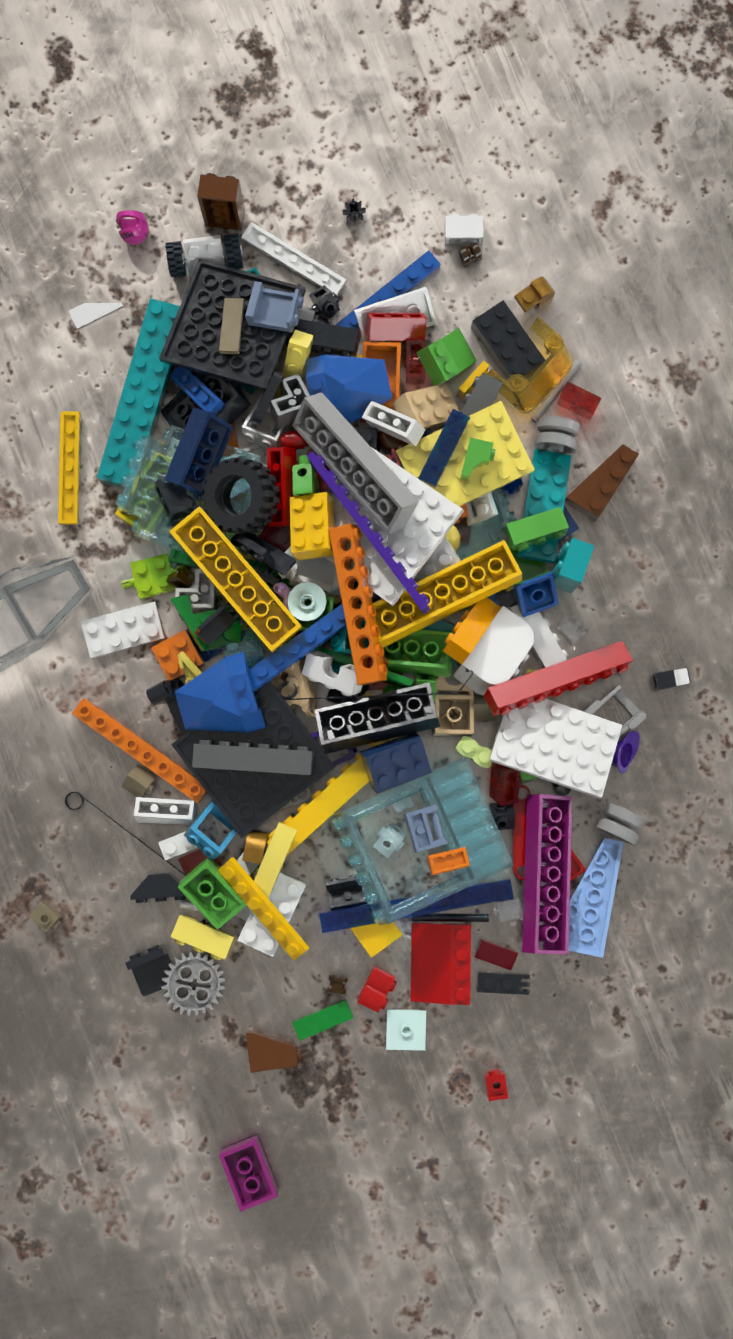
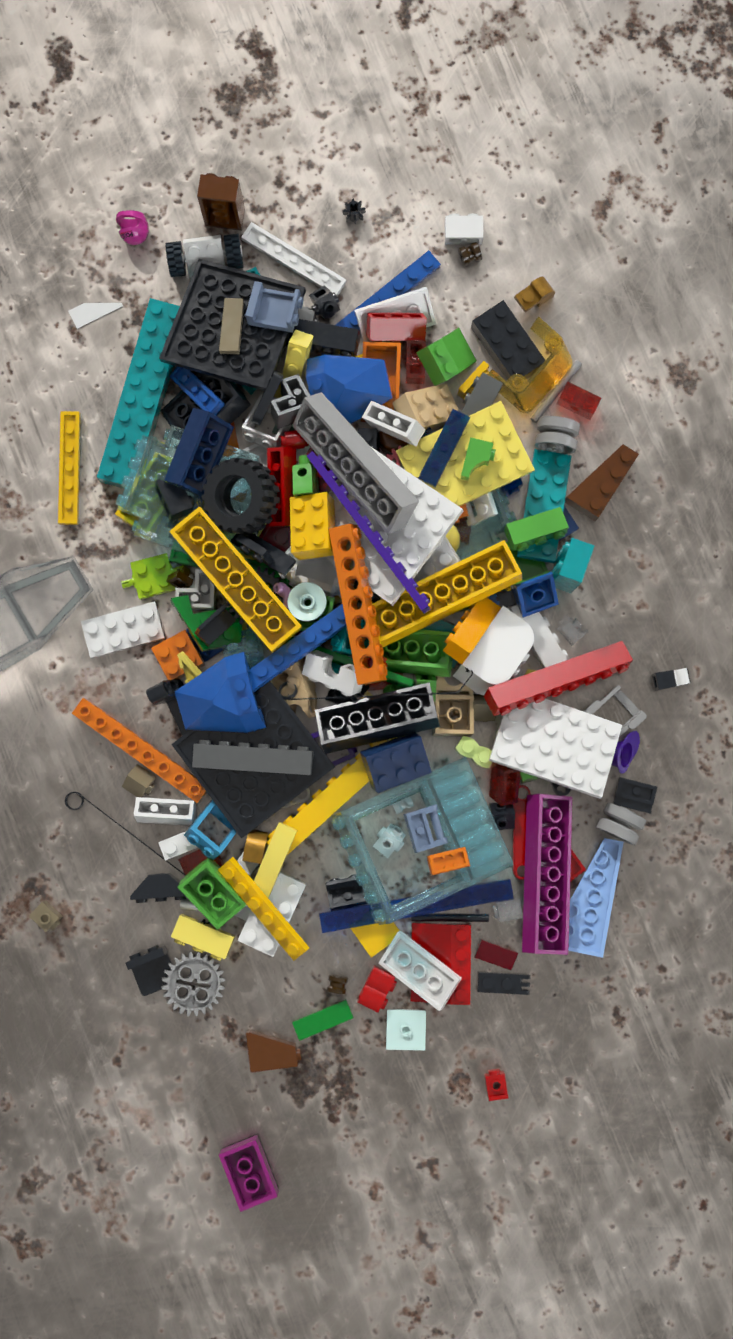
(420, 970): none -> white plate
(635, 795): none -> black plate

